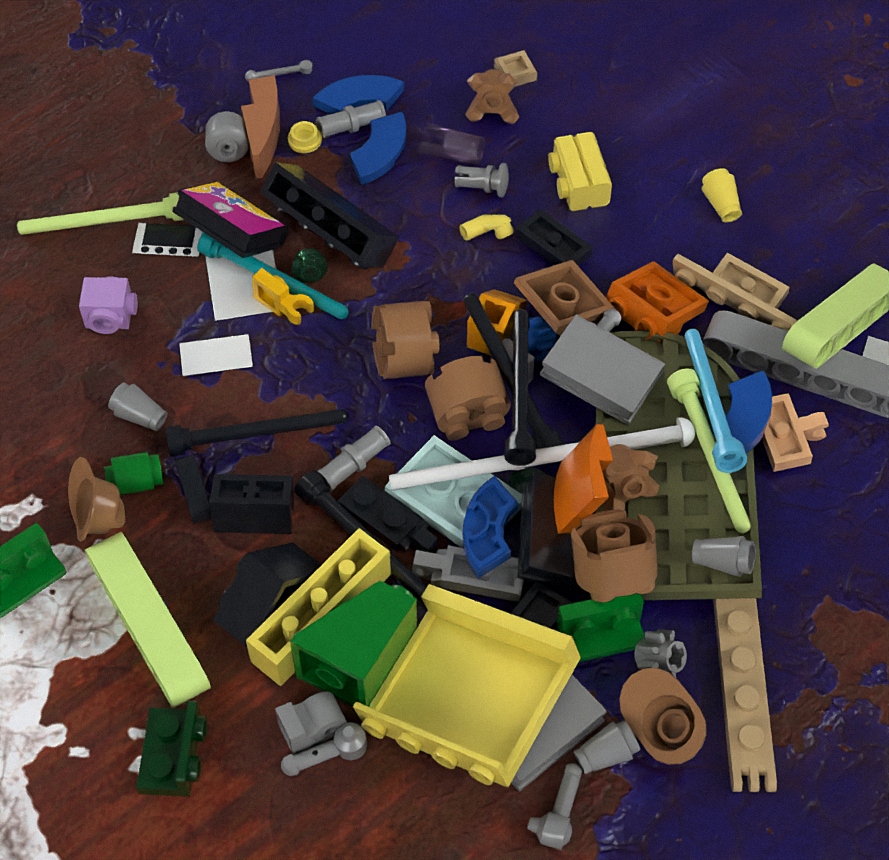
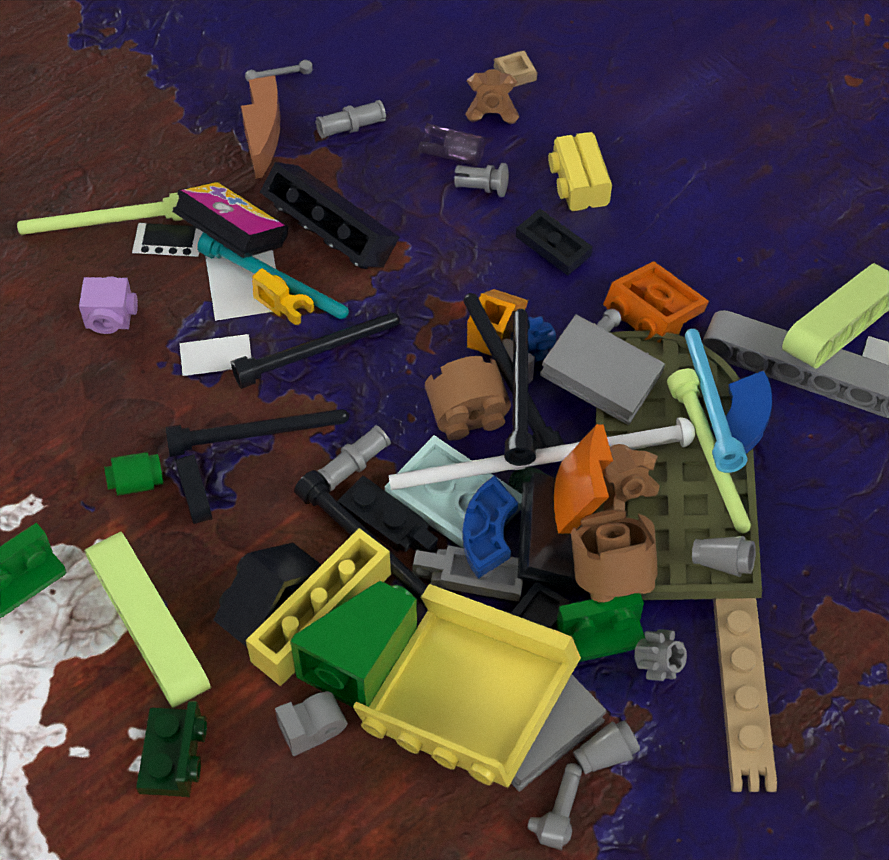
(93, 501): medium nougat piece -> none
(137, 407): light grey cone -> none
(225, 134): light grey head -> none
(249, 370): none -> black piece
(252, 503): black hinge -> none
(304, 137): light yellow plate -> none
(306, 259): clear green plate -> none
(348, 743): light grey piece -> none
(358, 92): blue tile -> none
(381, 149): blue tile -> none
(404, 339): medium nougat brick -> none
(486, 223): light yellow arm -> none
(562, 293): medium nougat slope -> none
(663, 716): medium nougat piece -> none
(722, 194): light yellow cone -> none
(739, 287): tan bracket -> none
(787, 434): light nougat plate -> none

